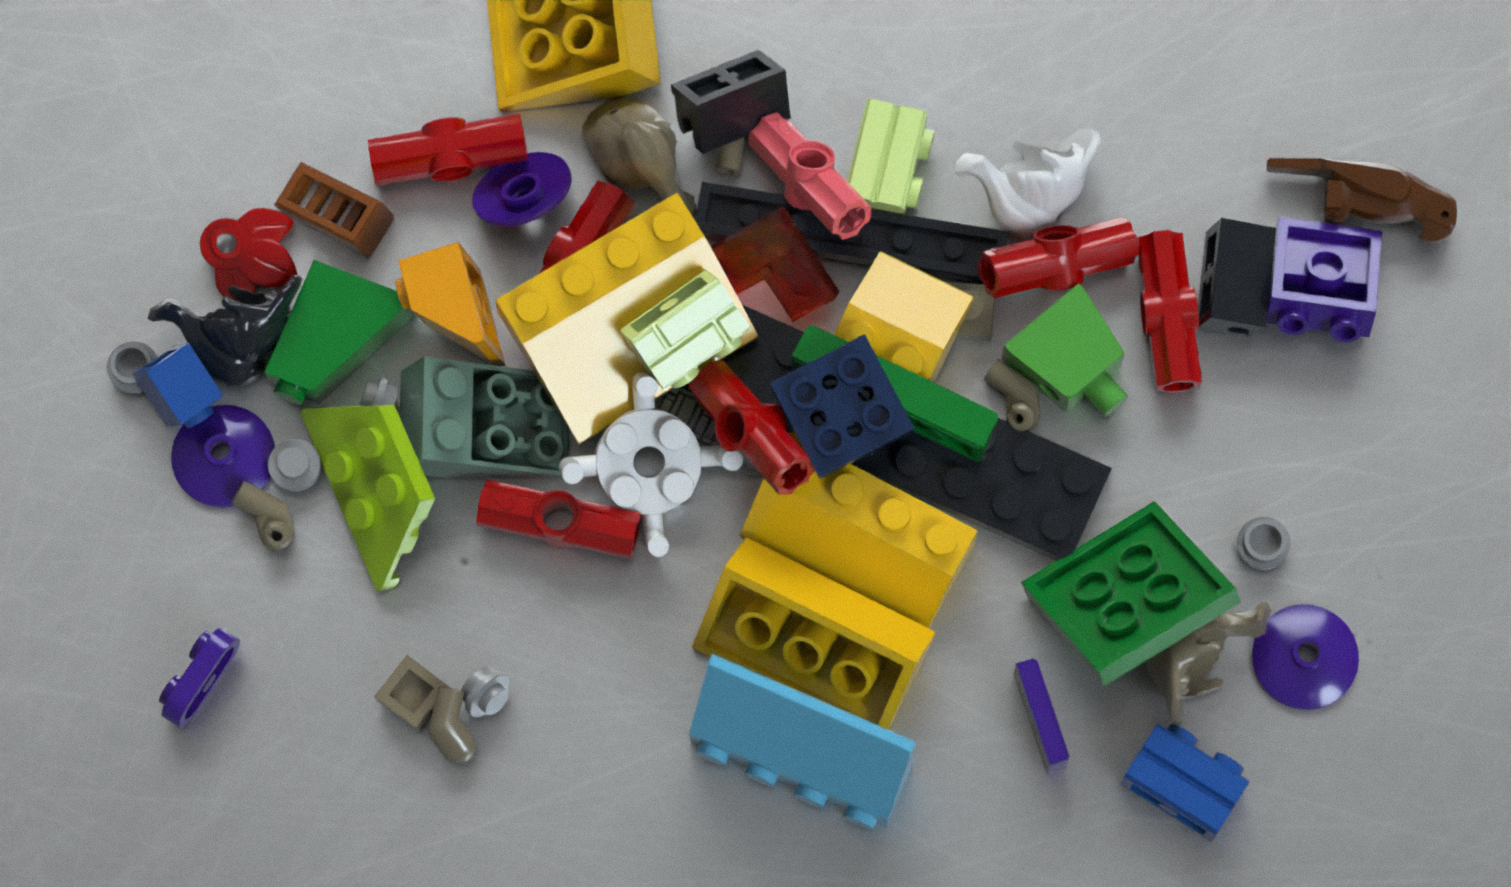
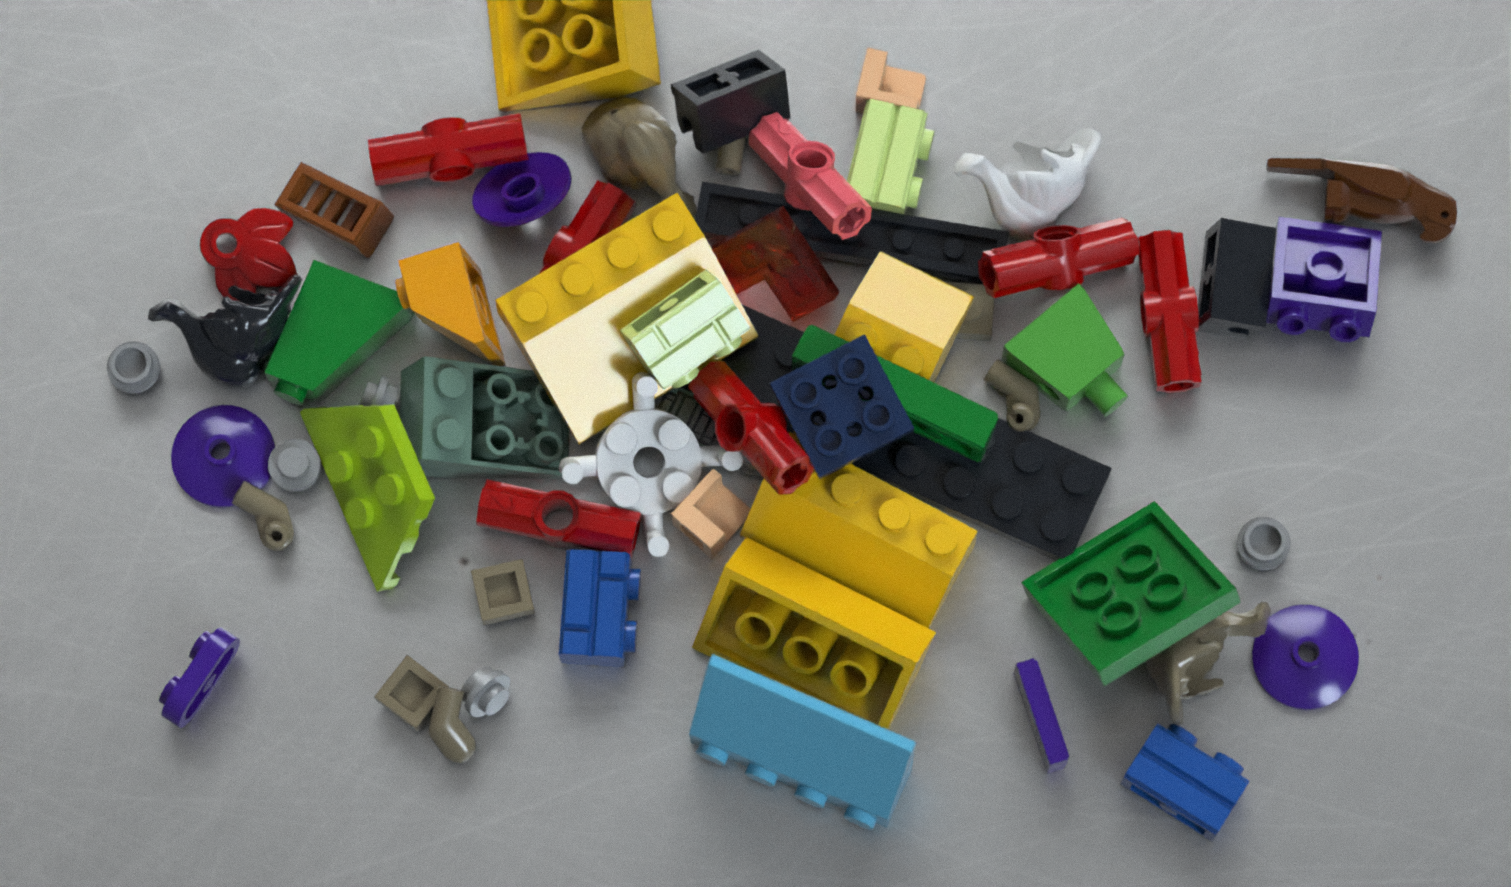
(178, 386): blue brick -> none
(503, 592): none -> dark tan plate
(597, 608): none -> blue brick
(710, 515): none -> light nougat panel
(888, 83): none -> light nougat panel

